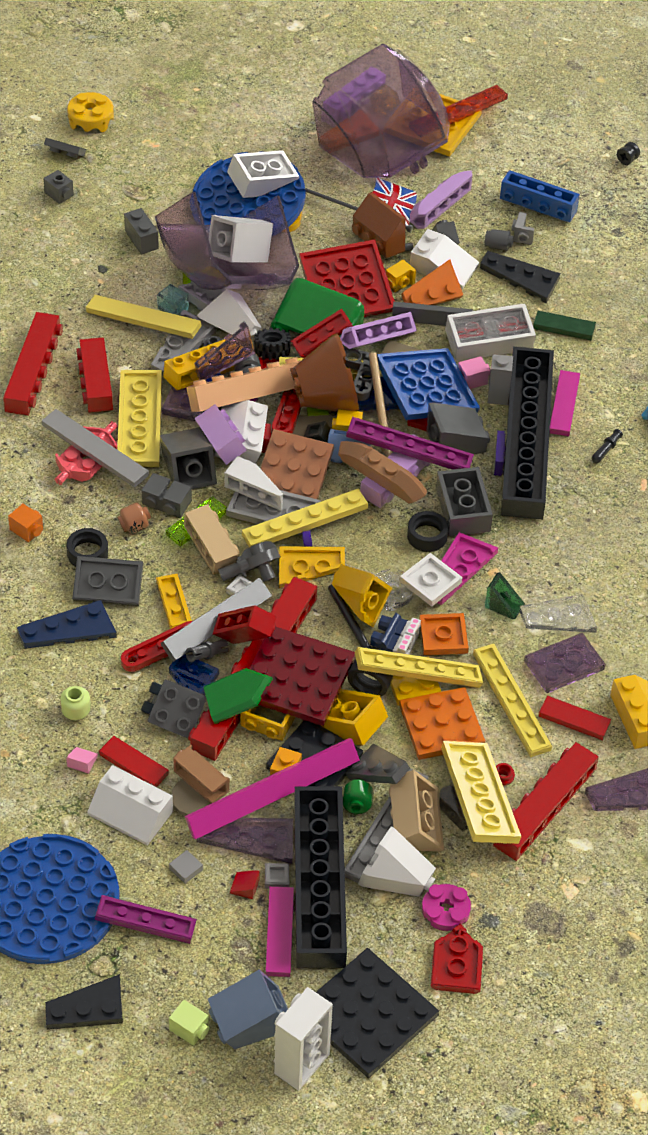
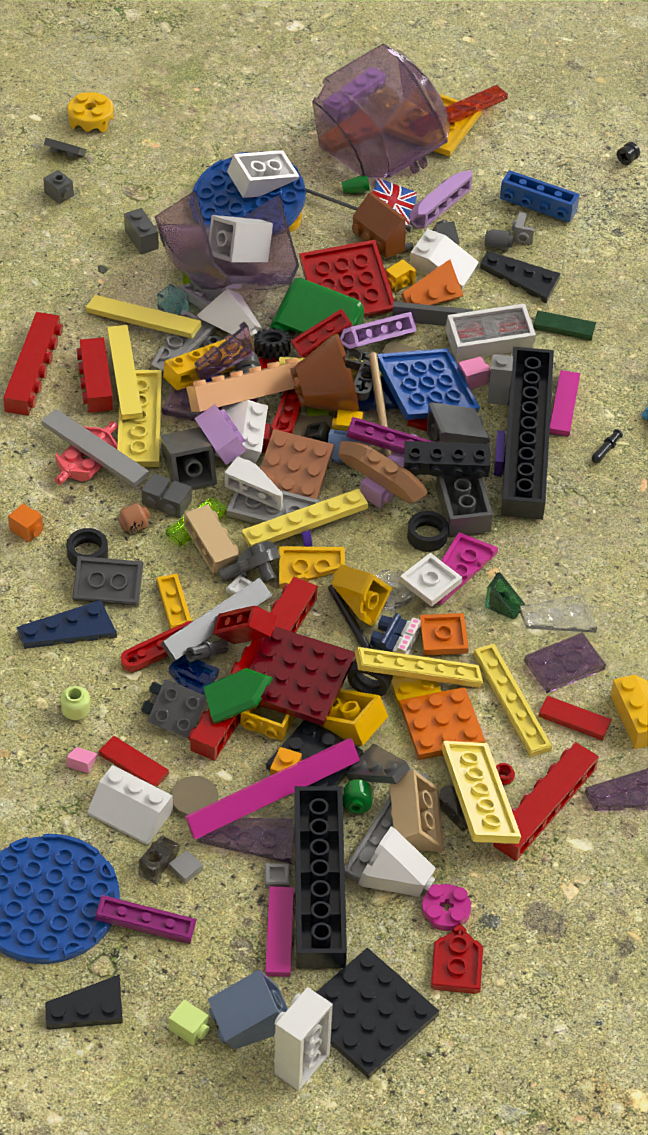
(124, 372): none -> light yellow tile
(157, 859): none -> clear smoke leg
(201, 775): medium nougat window -> none
(245, 883): red slope -> none
(356, 185): none -> green cone
(447, 459): none -> black brick

